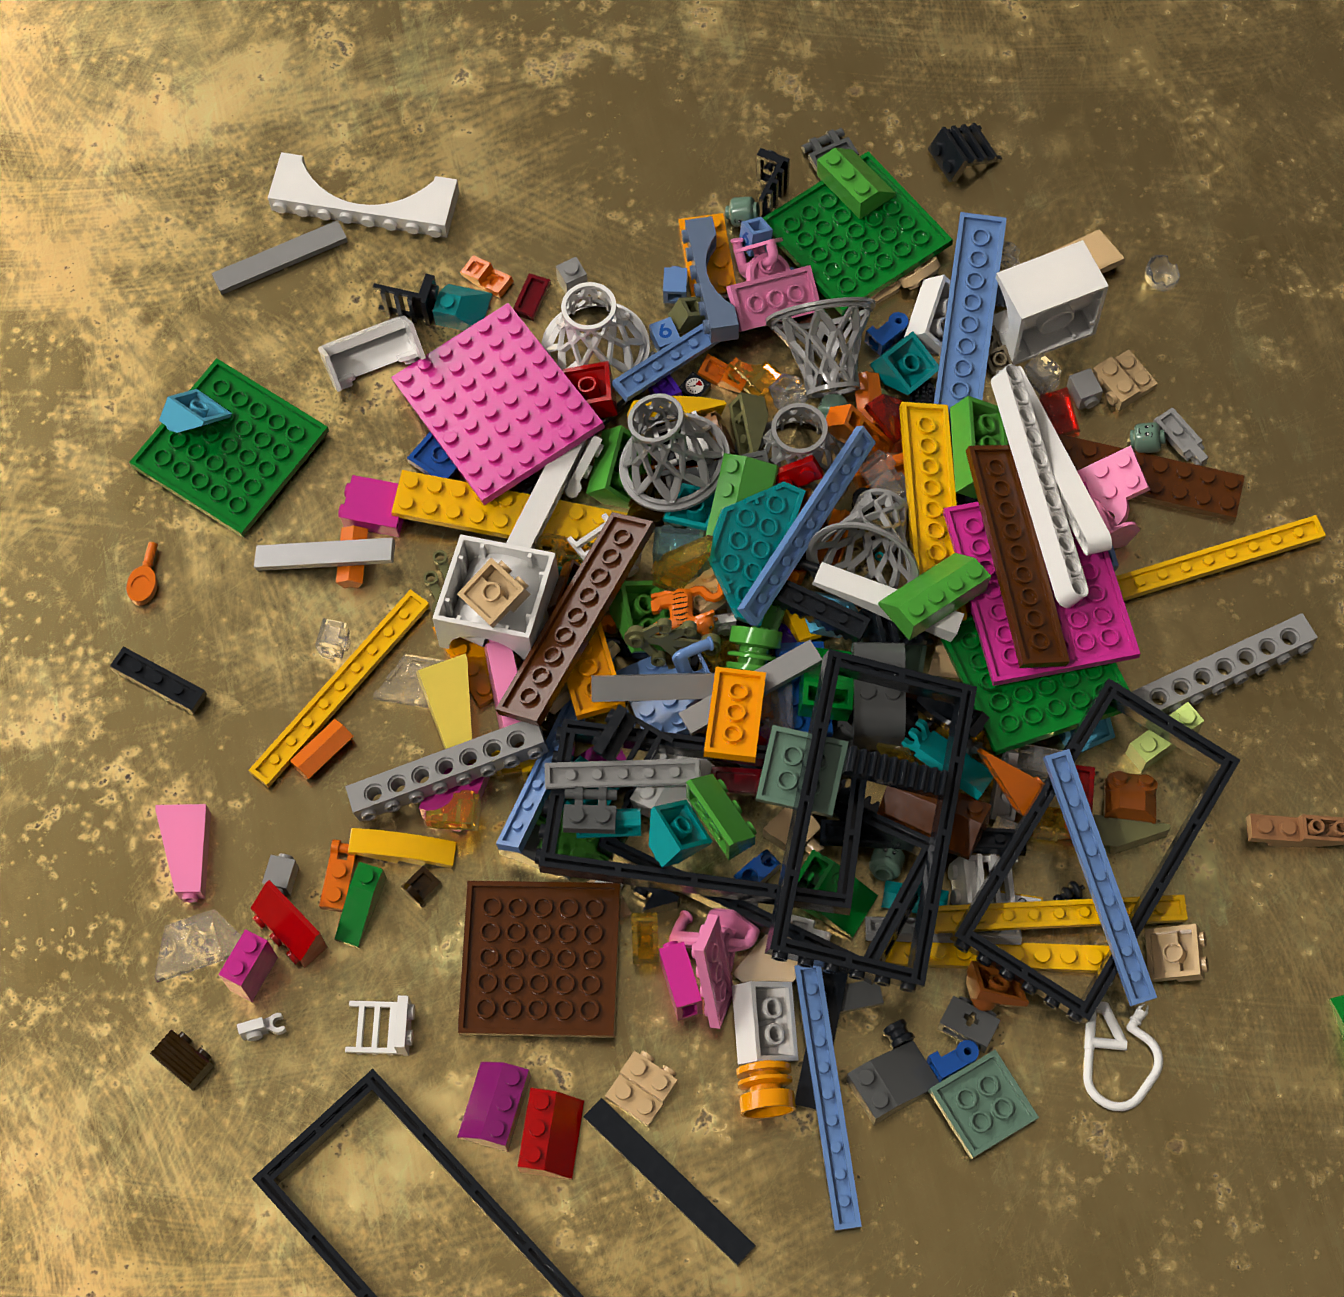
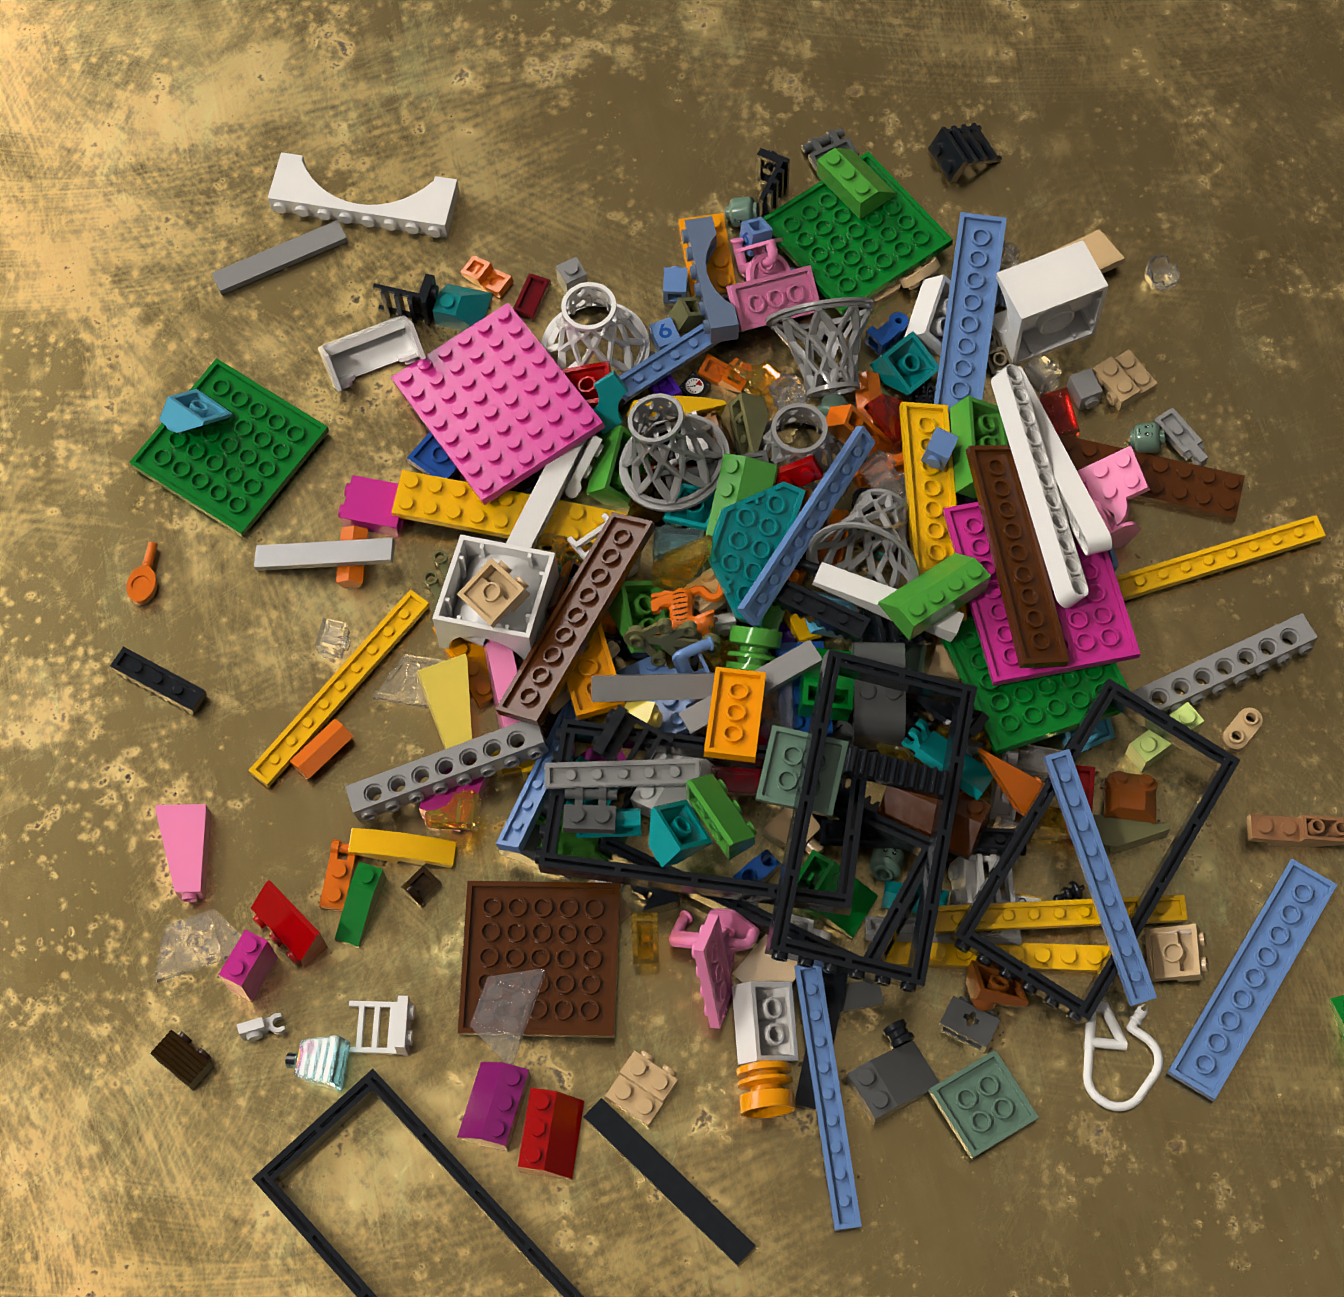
(281, 872): light grey brick -> none
(321, 1061): none -> clear light blue torso
(506, 1010): none -> clear wing
(610, 391): none -> teal tile
(645, 711): none -> light yellow brick
(680, 980): dark pink brick -> none
(939, 449): none -> medium blue brick
(954, 1061): blue leg -> none
(1242, 728): none -> tan plate
(1252, 980): none -> medium blue plate

